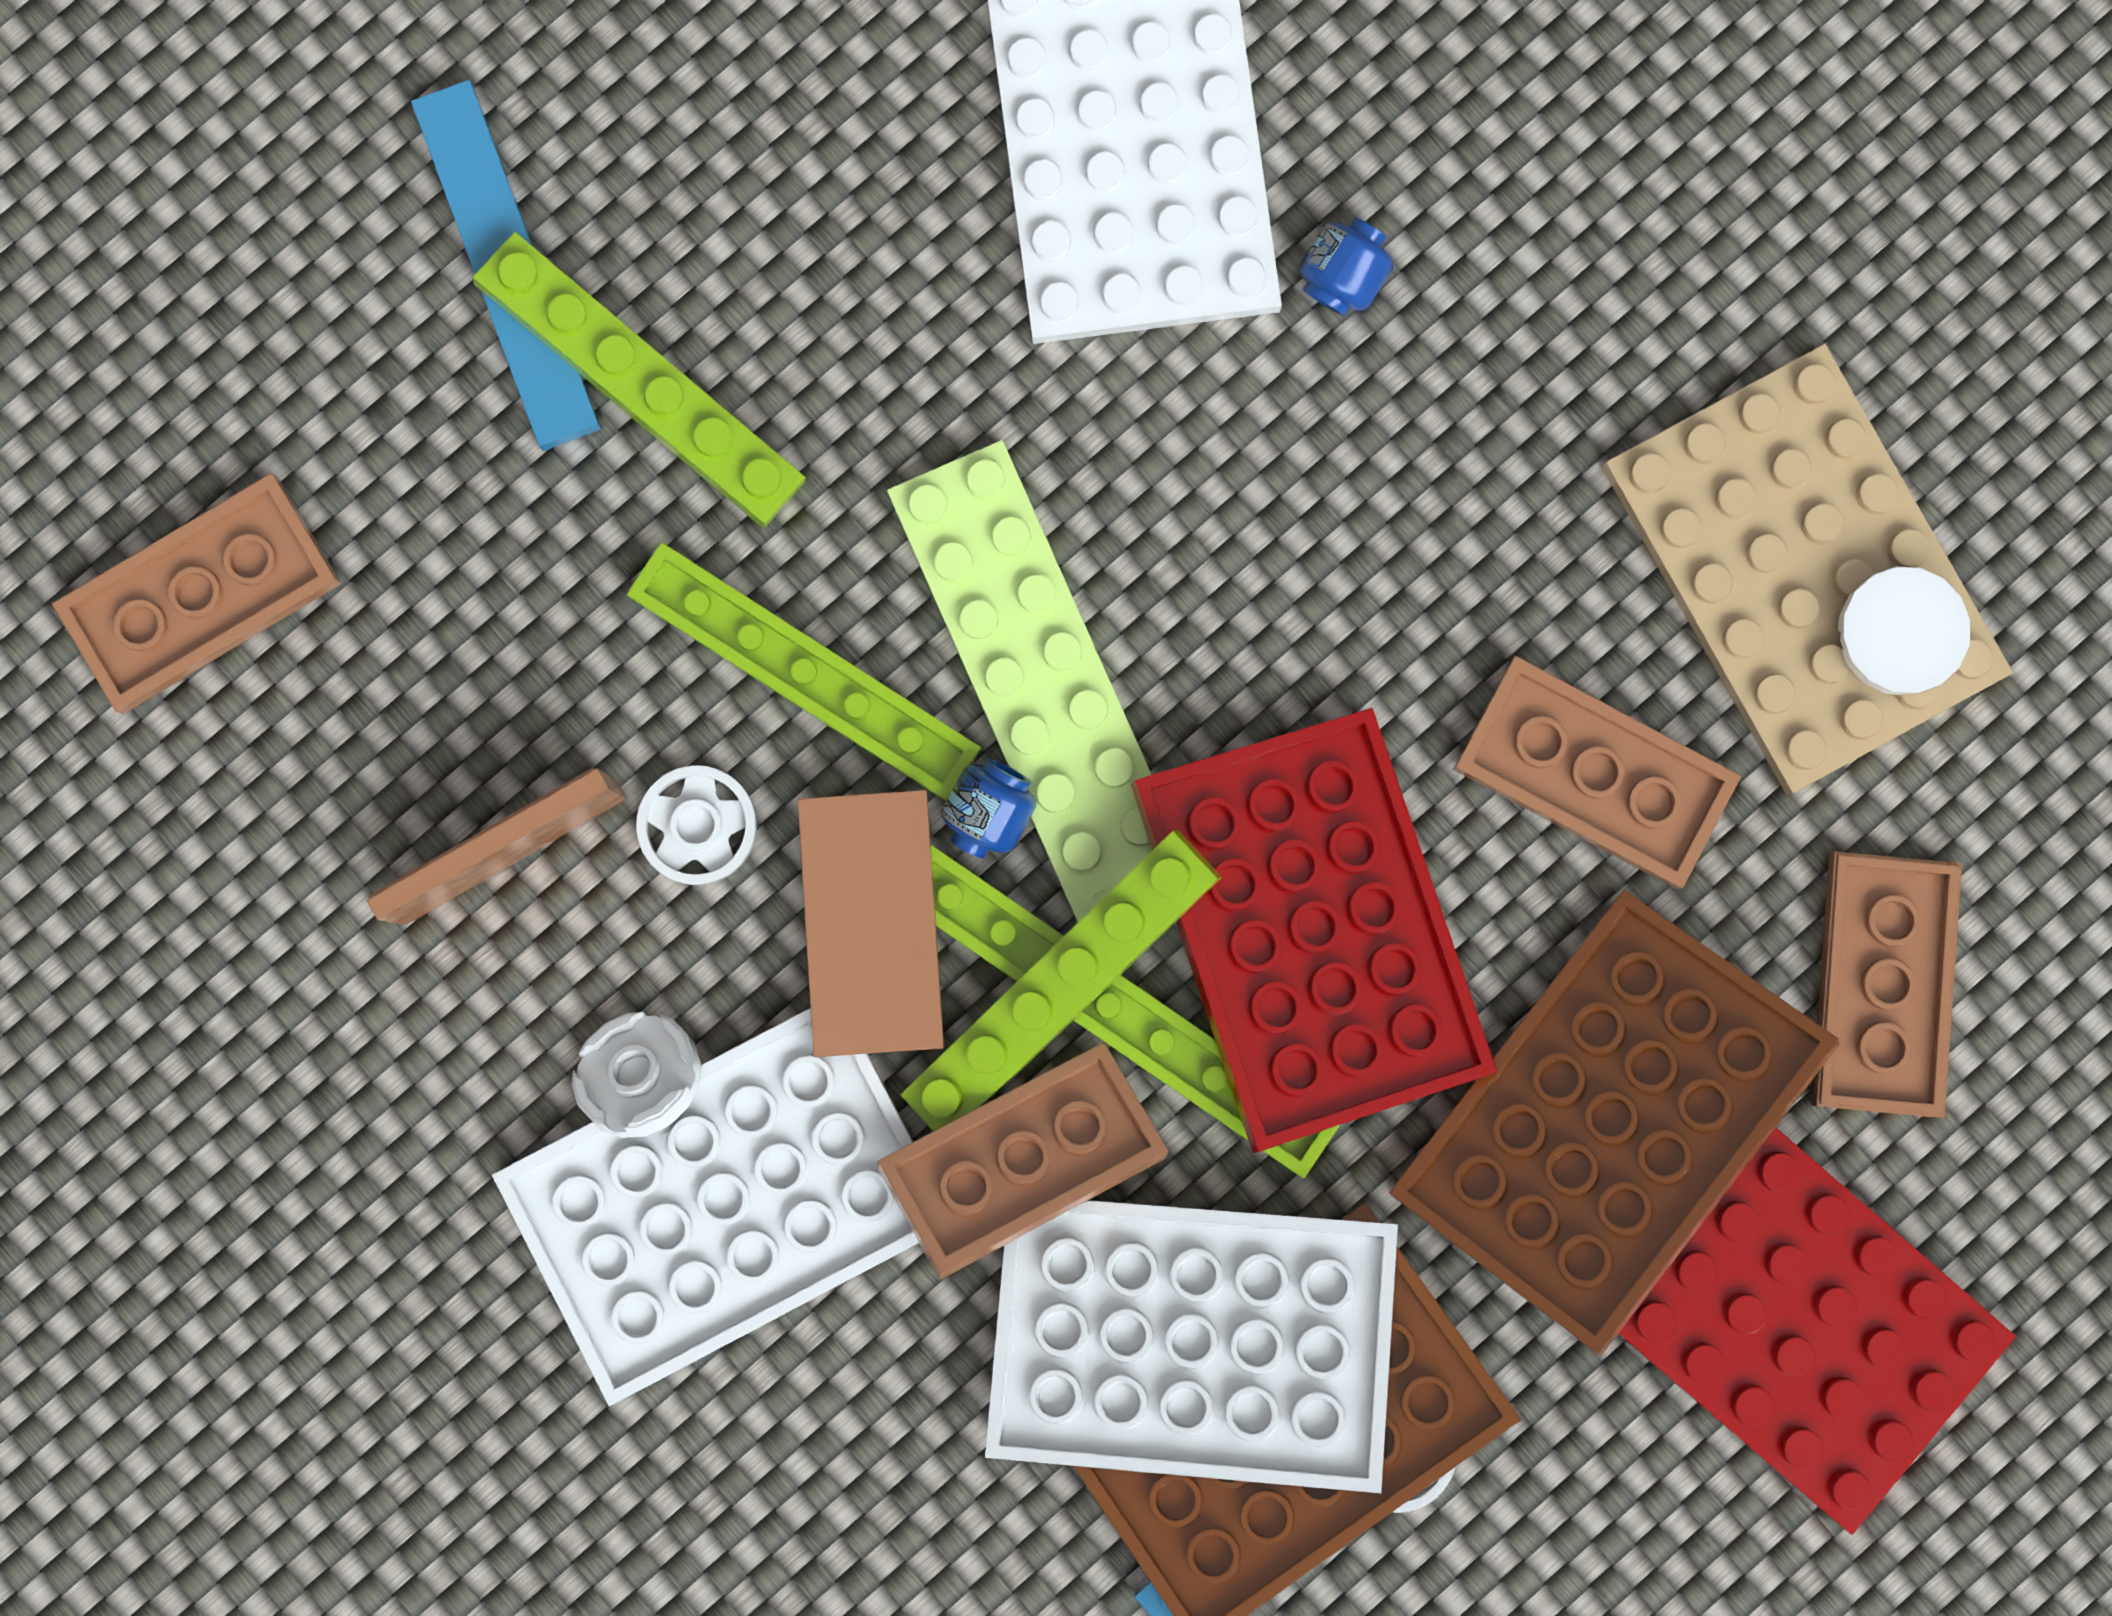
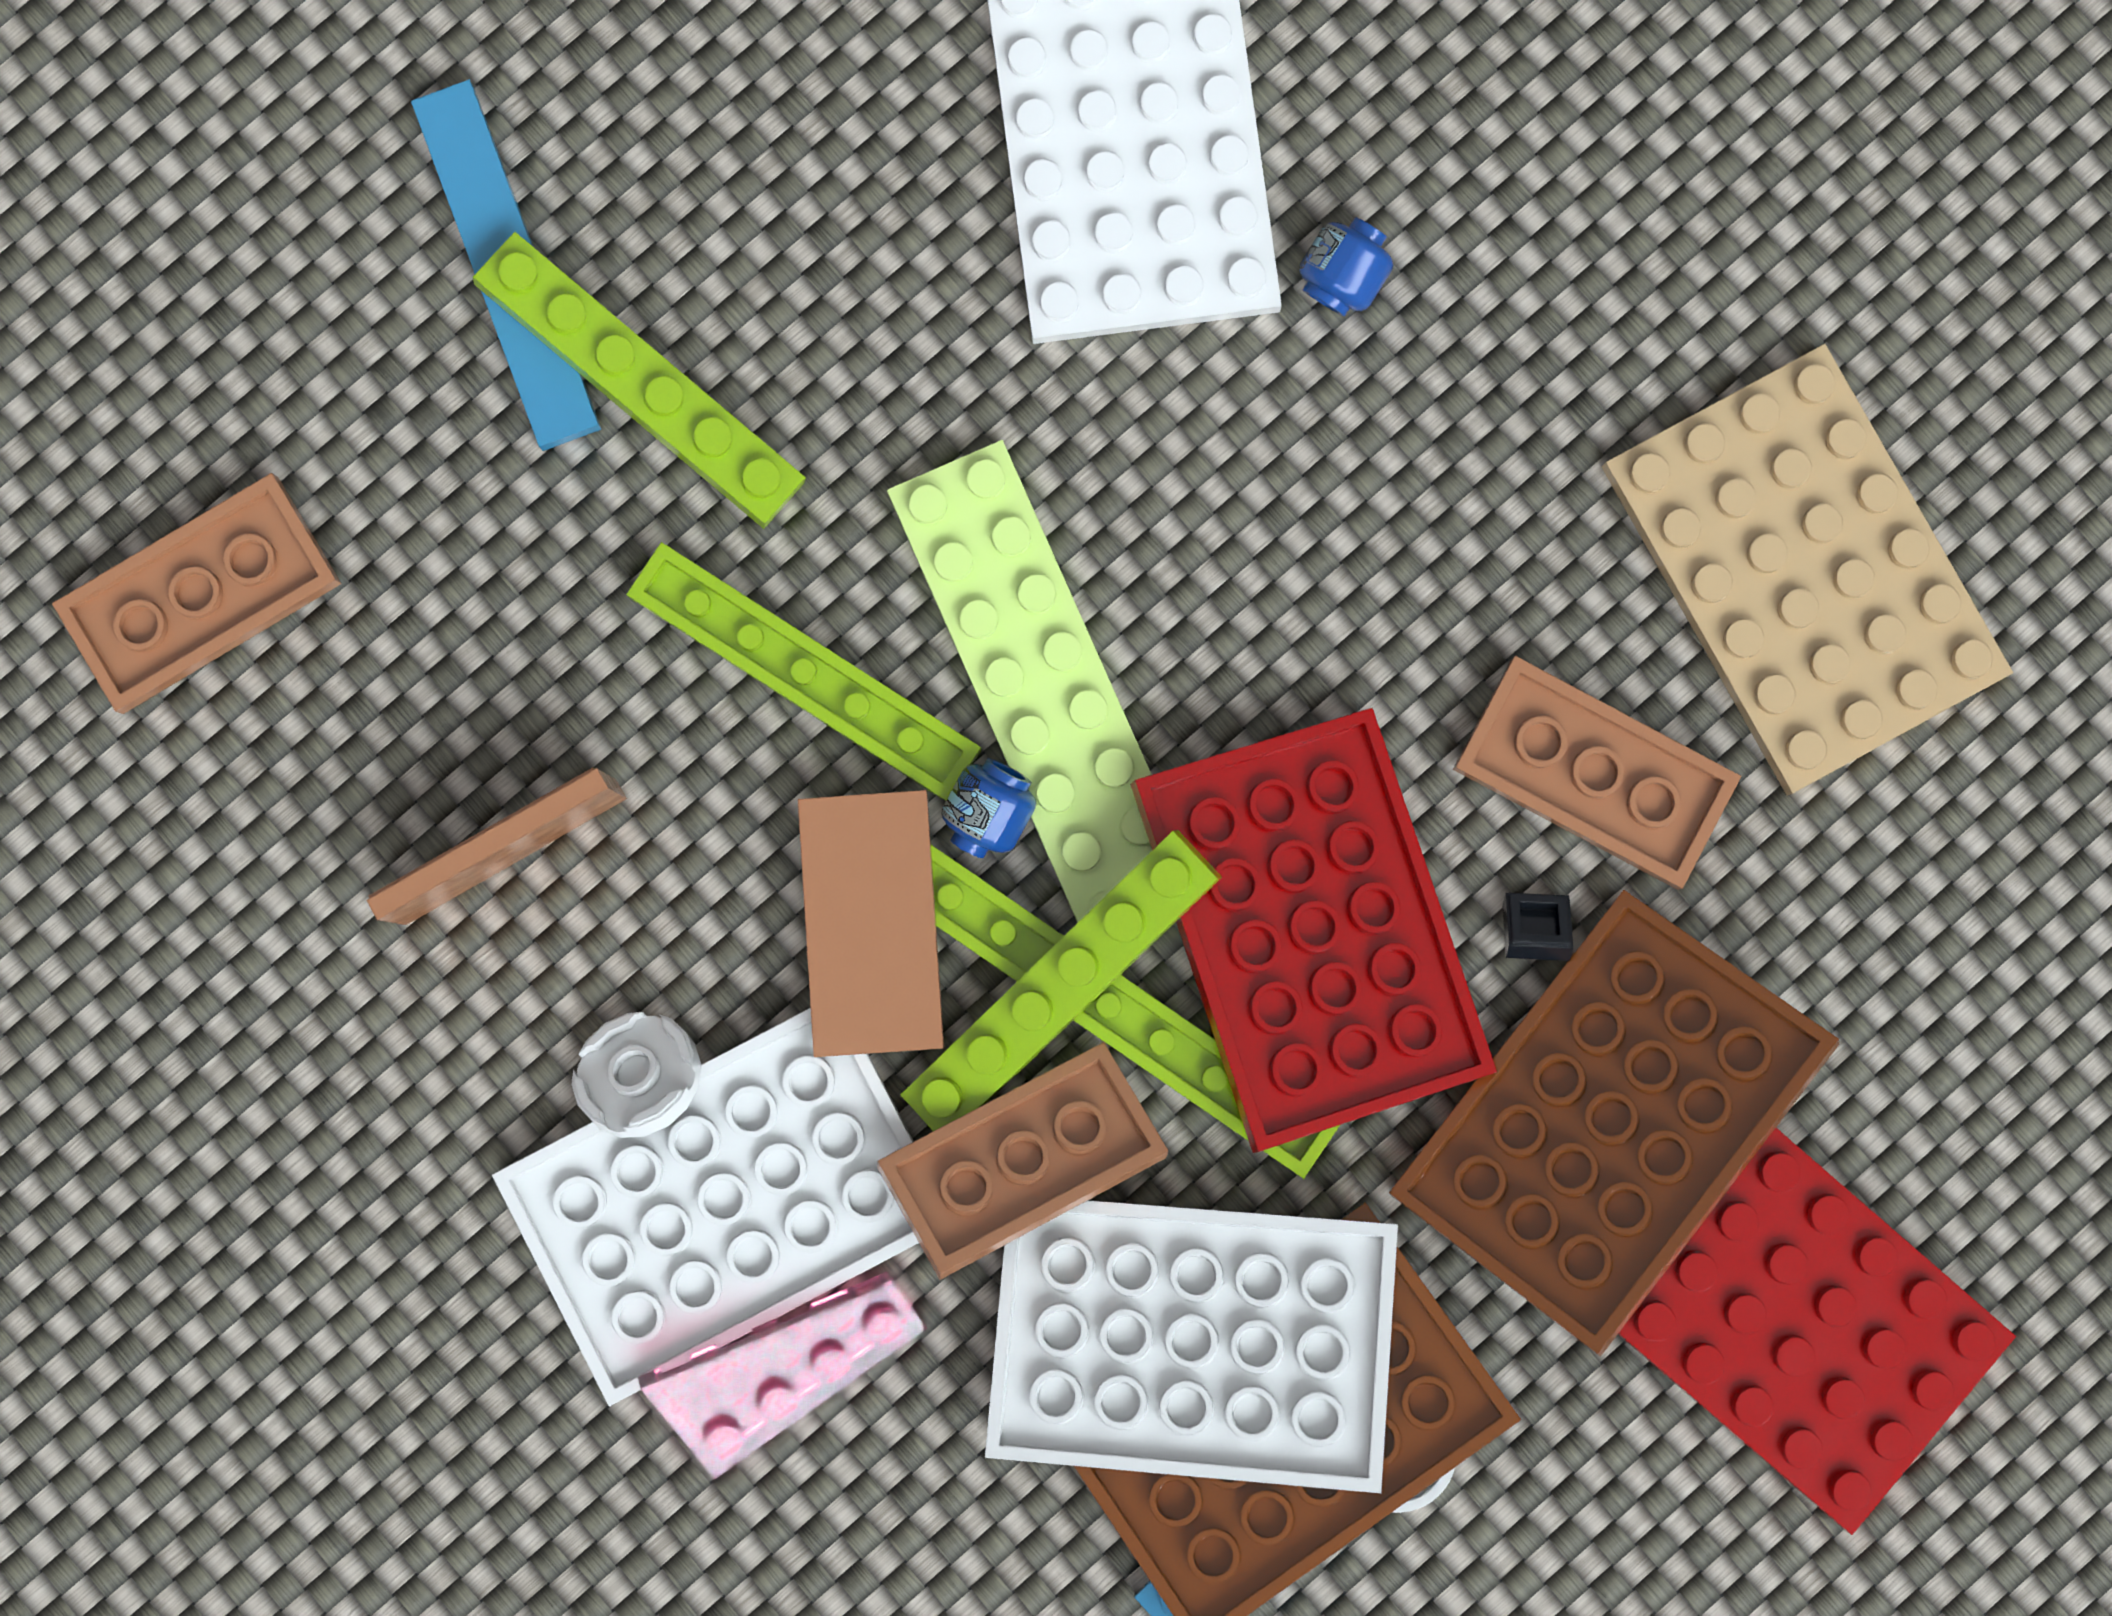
(696, 825): white wheel -> none
(757, 1387): none -> clear pink wing
(1537, 926): none -> black tile
(1888, 983): nougat tile -> none
(1904, 631): white tile -> none

